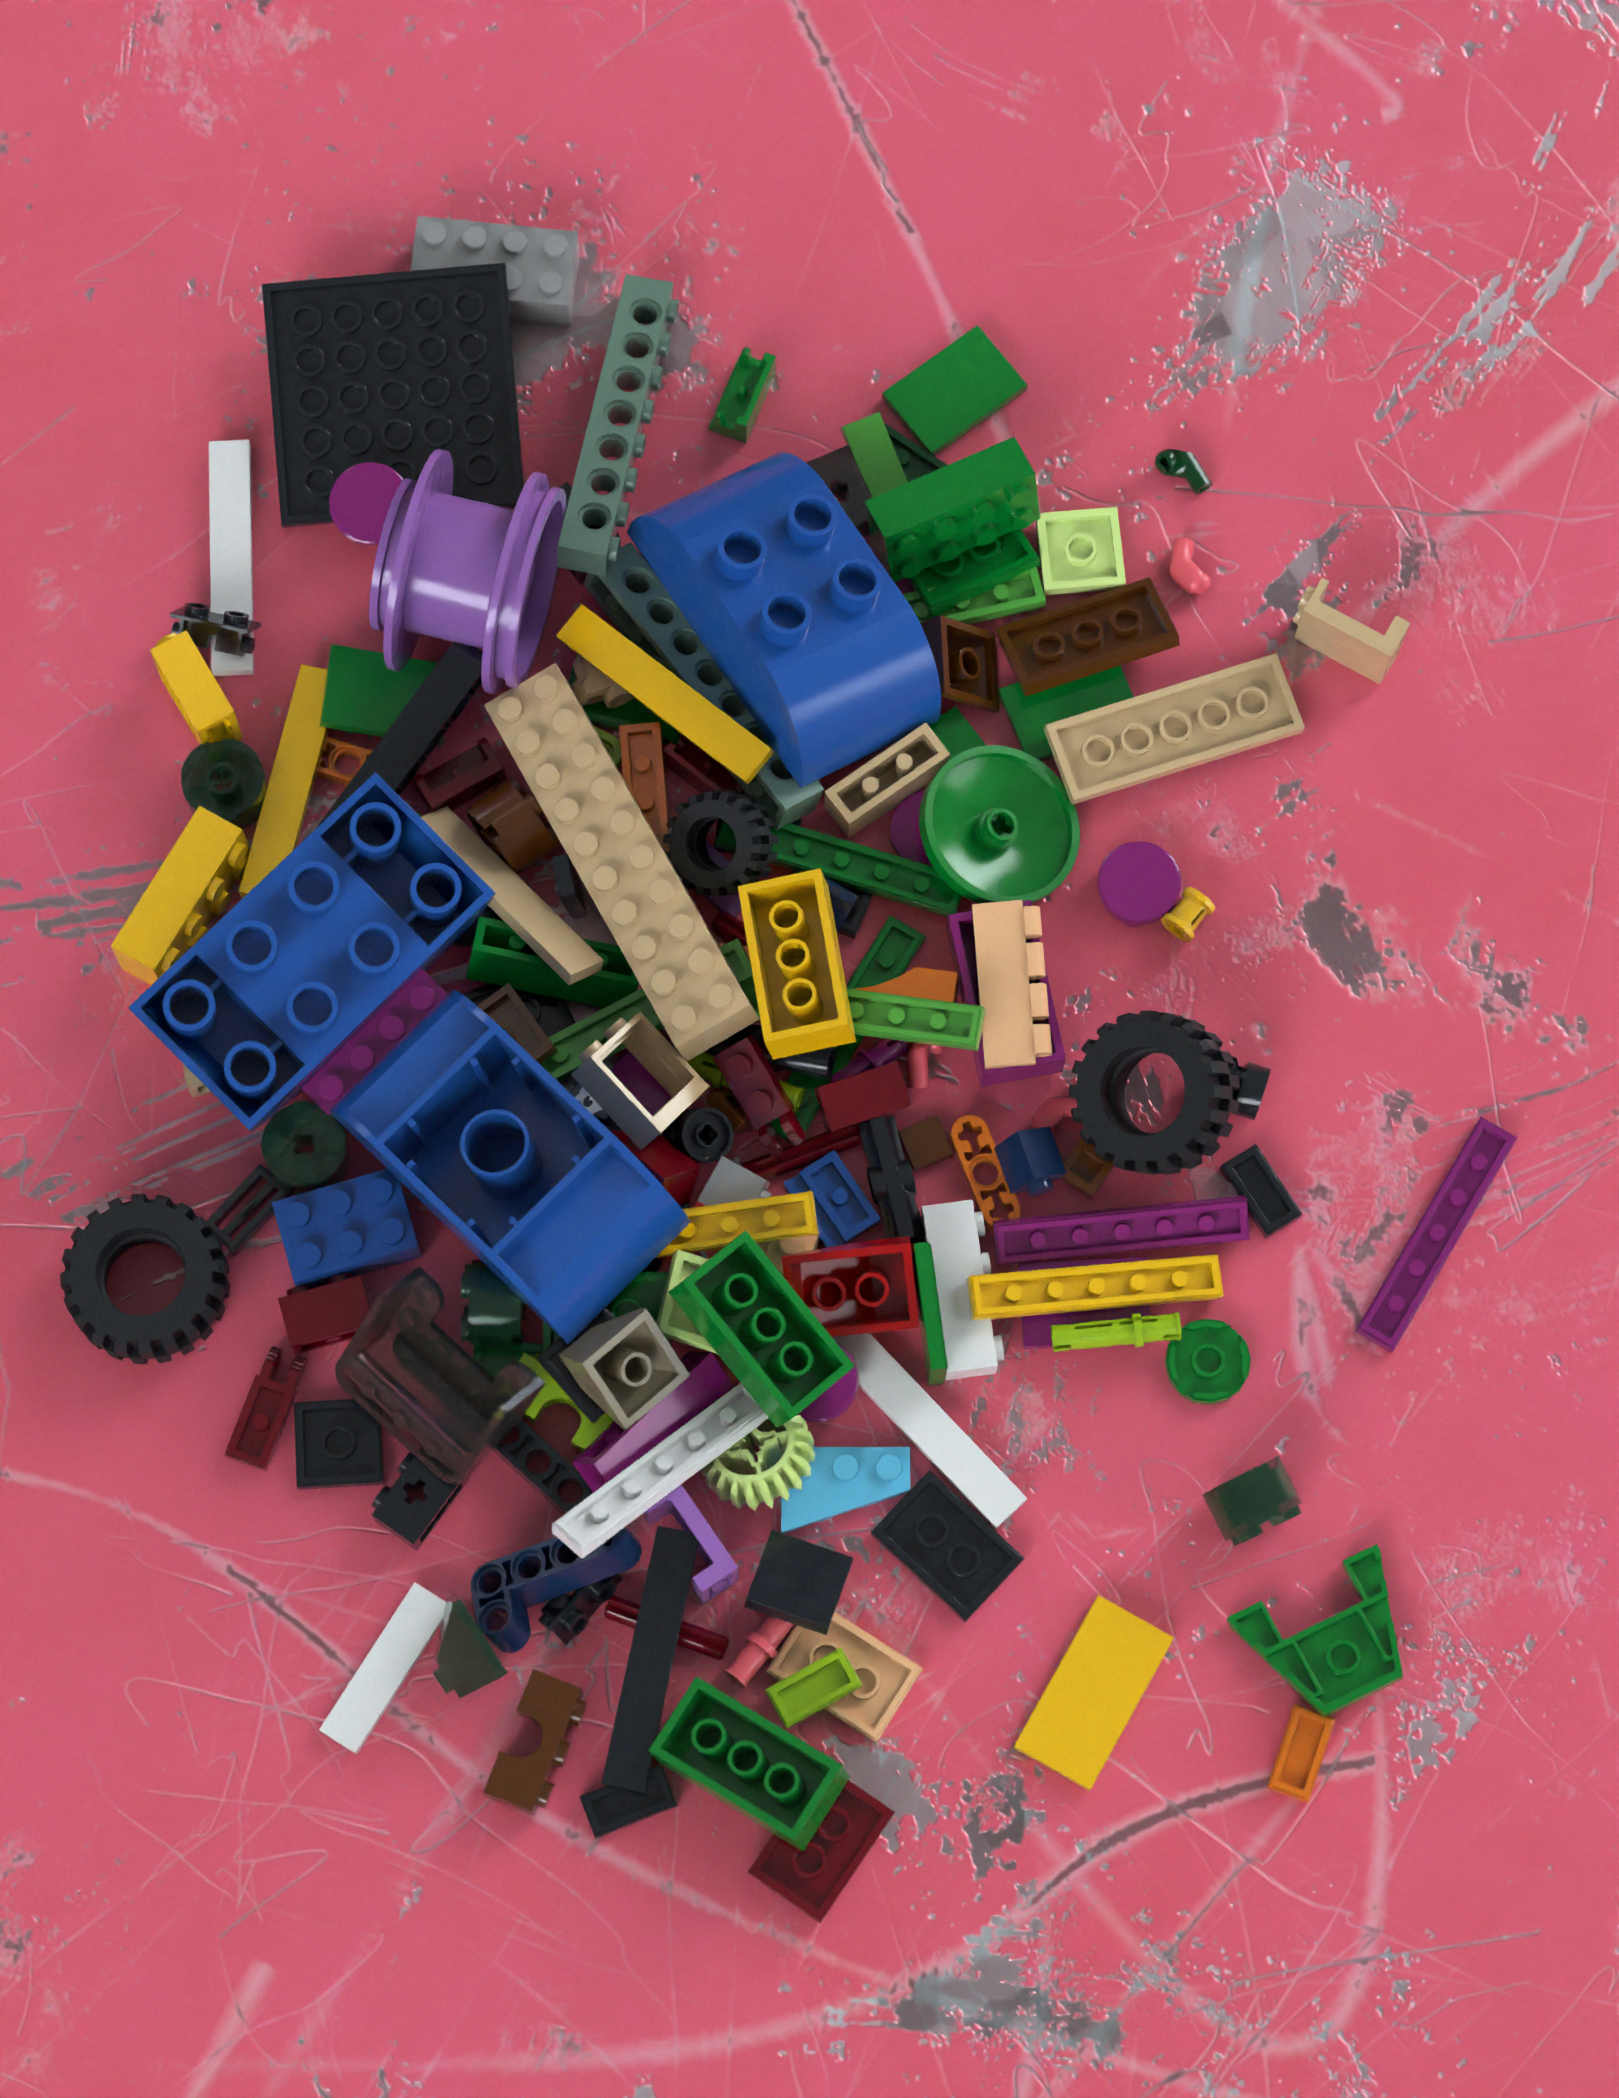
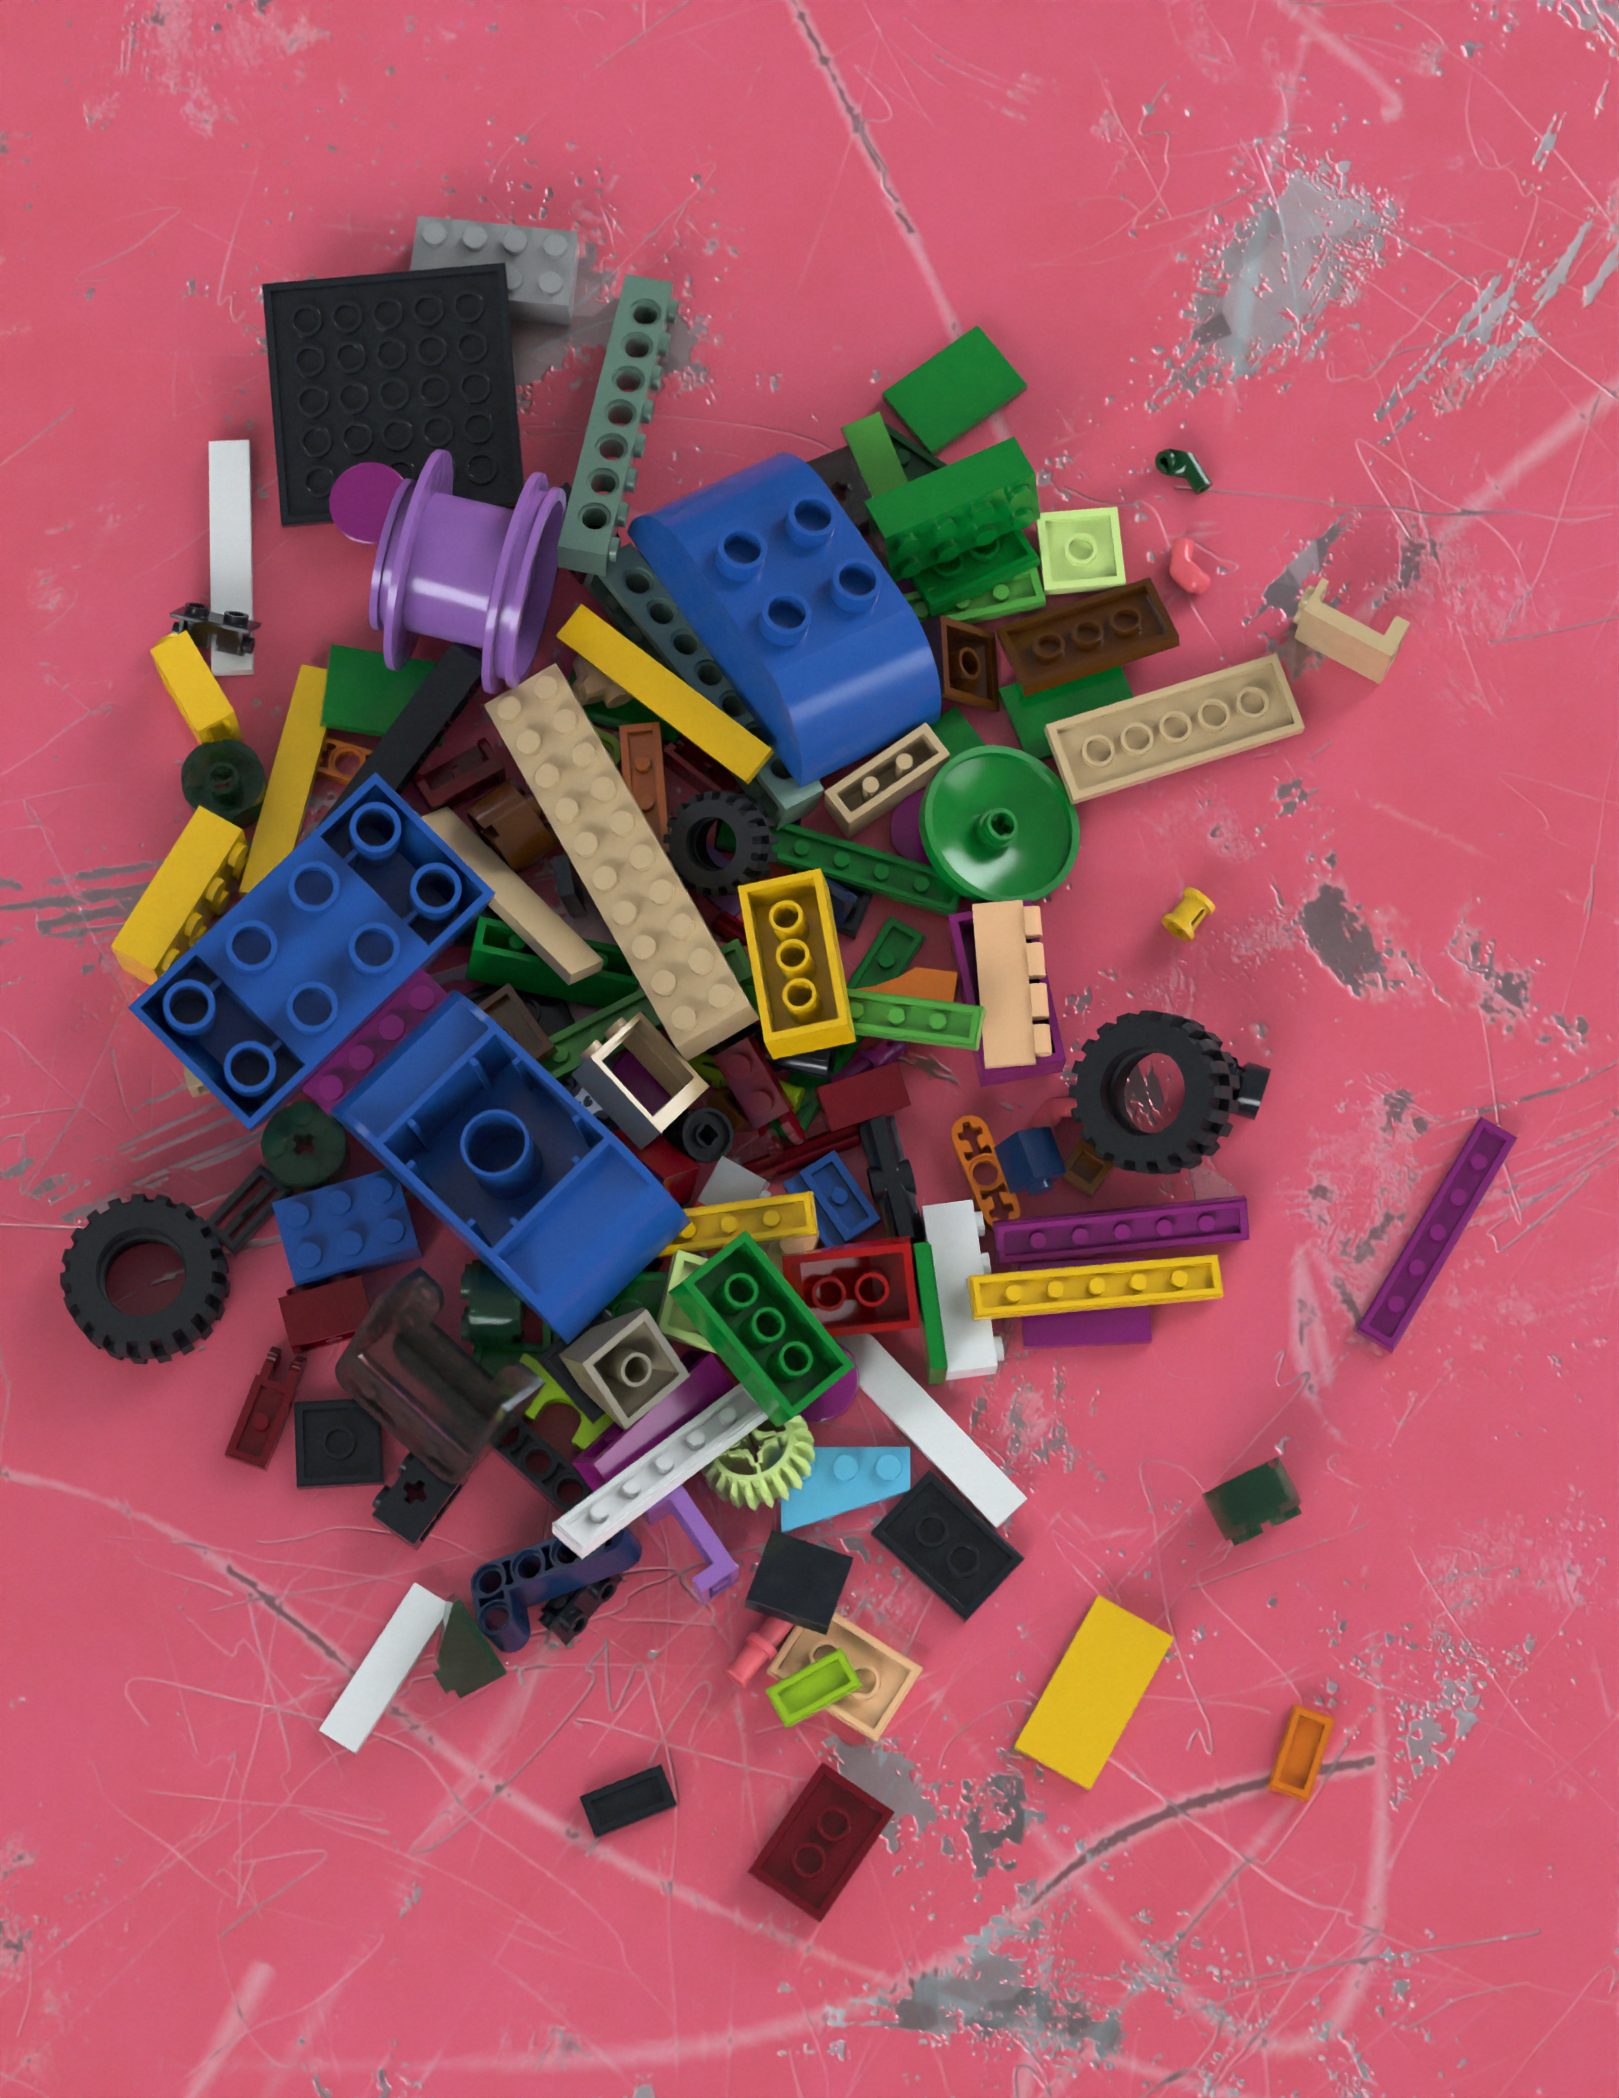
(524, 1780): reddish brown arch -> none
(650, 1659): black tile -> none
(690, 1635): dark red axle -> none
(744, 396): green hinge -> none
(749, 1763): green brick -> none
(918, 1064): coral arm -> none
(925, 1144): reddish brown tile -> none
(1122, 1331): lime pin -> none
(1139, 883): magenta tile -> none
(1207, 1362): green tile -> none
(1265, 1194): black tile -> none
(1340, 1656): green wing -> none

